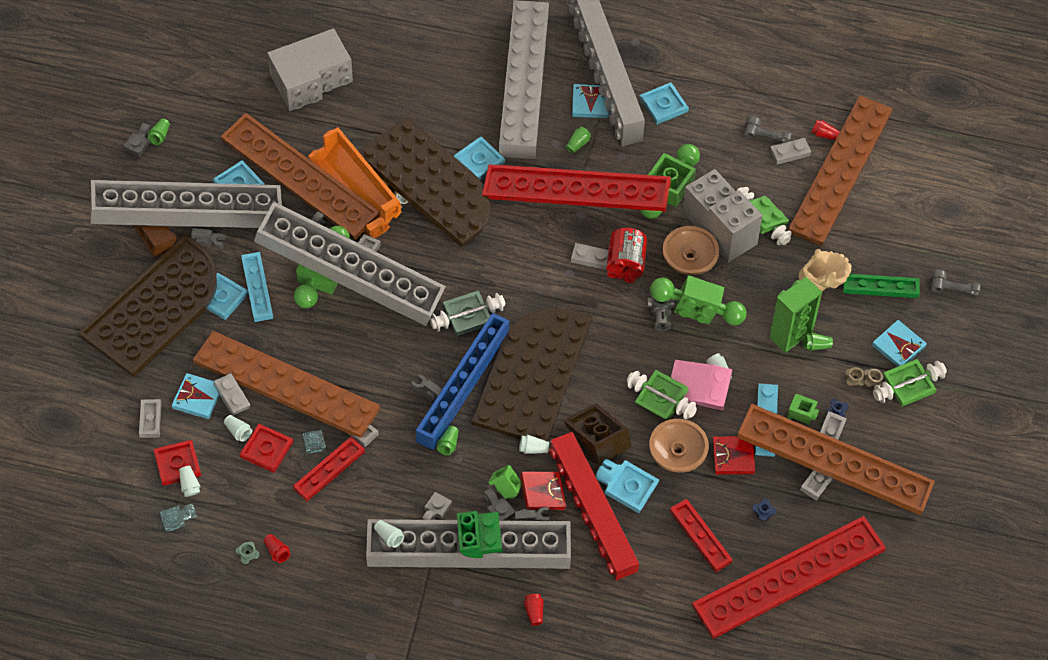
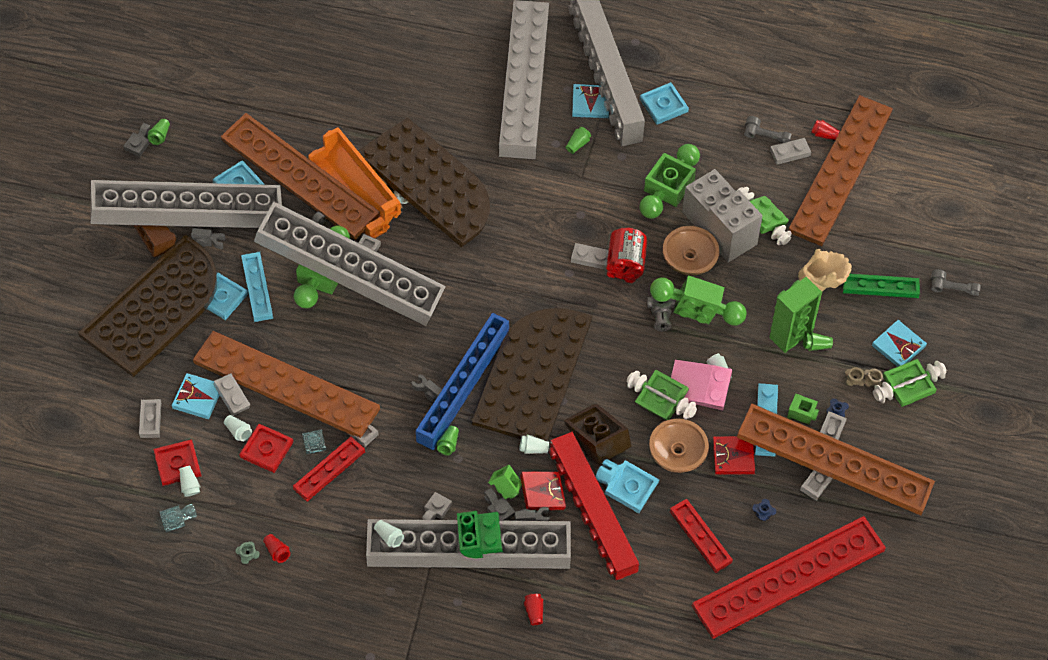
(310, 68): light grey piece -> none
(467, 312): sand green plate -> none
(478, 157): medium azure tile -> none
(577, 187): red plate -> none

